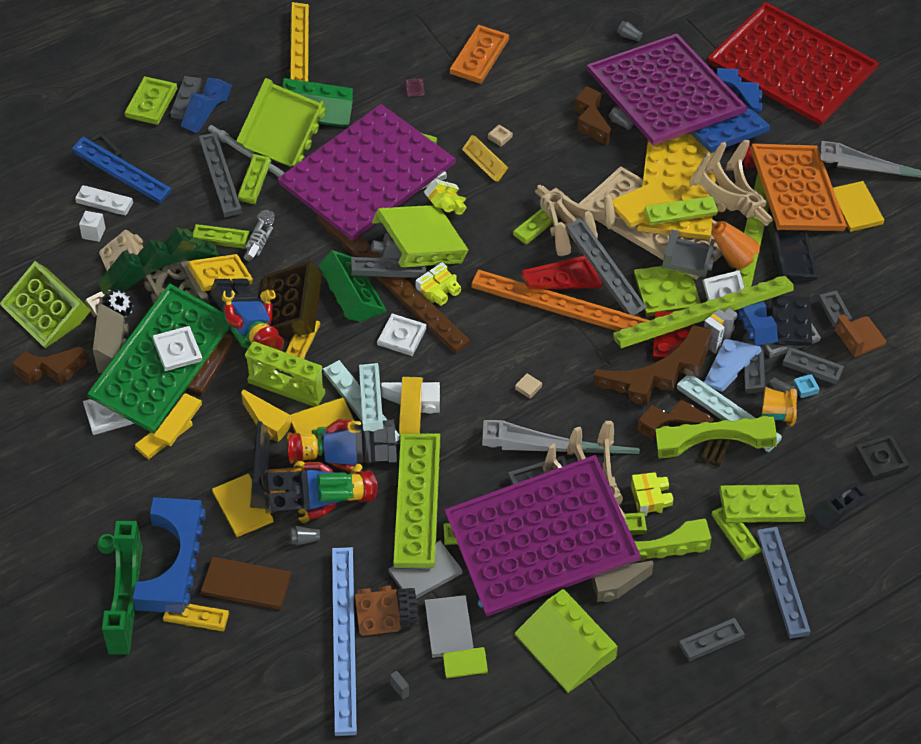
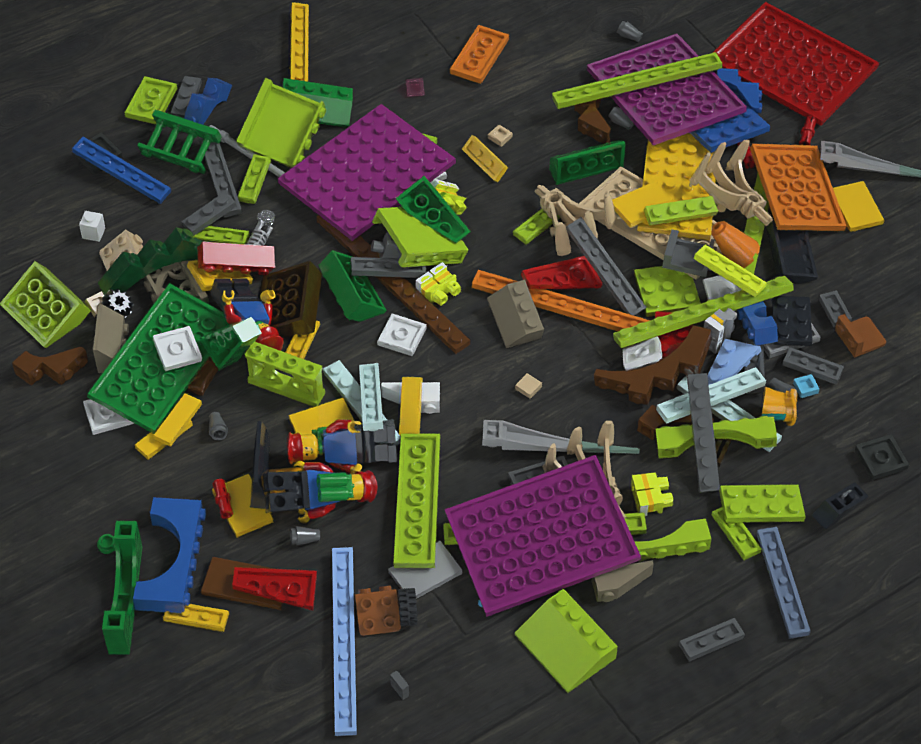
(104, 200): white plate -> none
(180, 124): none -> green fence
(209, 213): none -> dark grey plate
(217, 427): none -> dark grey cone
(222, 498): none -> red pin
(231, 342): none -> green wedge
(235, 258): none -> brick
(274, 419): yellow slope -> none
(281, 585): none -> red wing
(430, 208): none -> green wedge
(448, 625): light grey tile -> none
(465, 662): lime slope -> none
(516, 314): none -> dark tan slope
(587, 162): none -> green slope
(636, 80): none -> lime plate
(642, 354): none -> white plate
(703, 433): none -> dark grey plate
(718, 391): none -> light aqua plate
(730, 270): none -> neon yellow tile
(808, 131): none -> red pin

